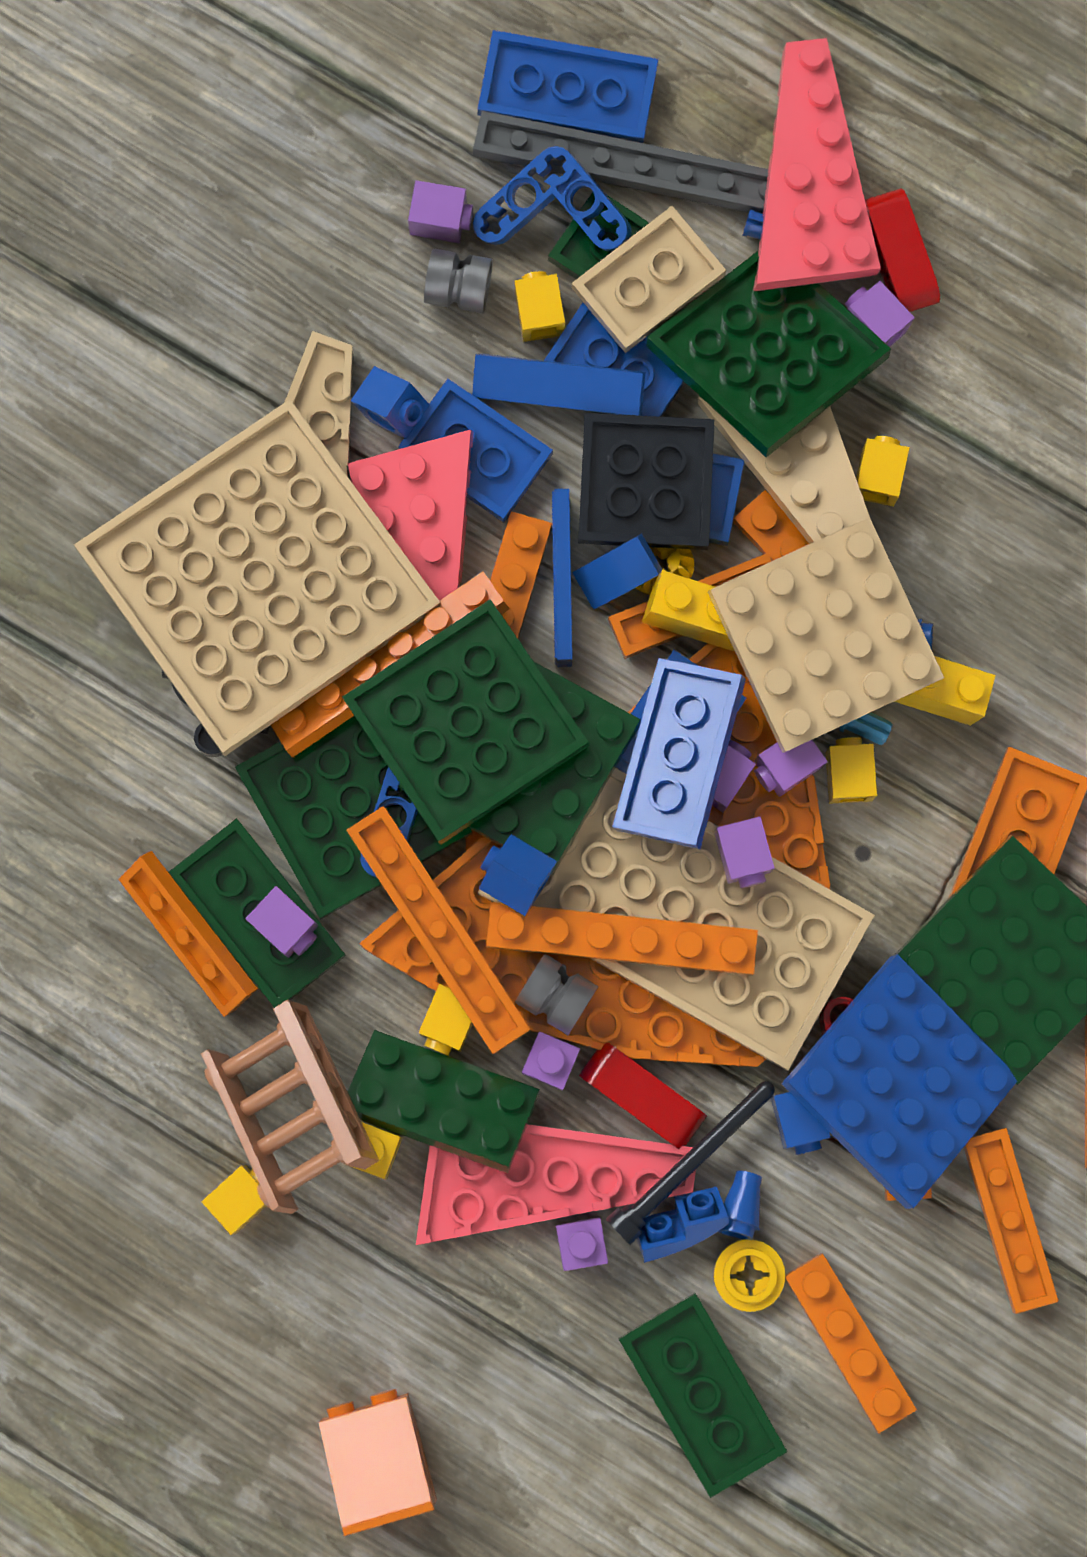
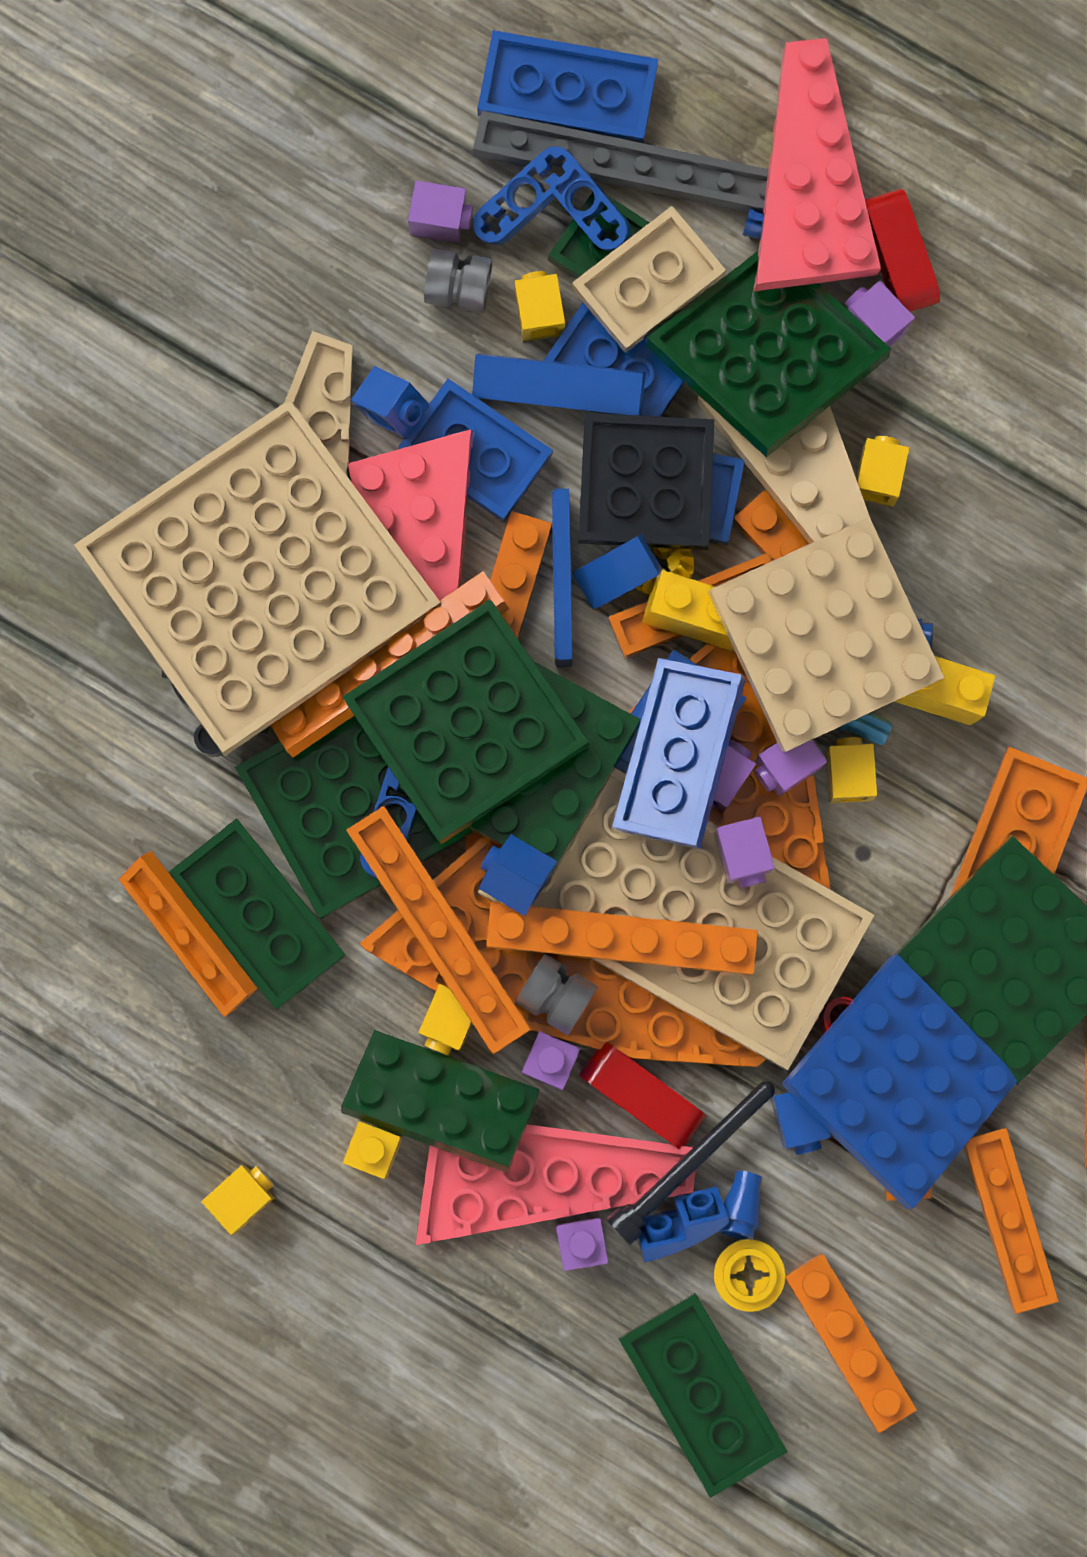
(283, 923): medium lavender brick -> none
(330, 1106): nougat fence -> none
(376, 1462): slope -> none

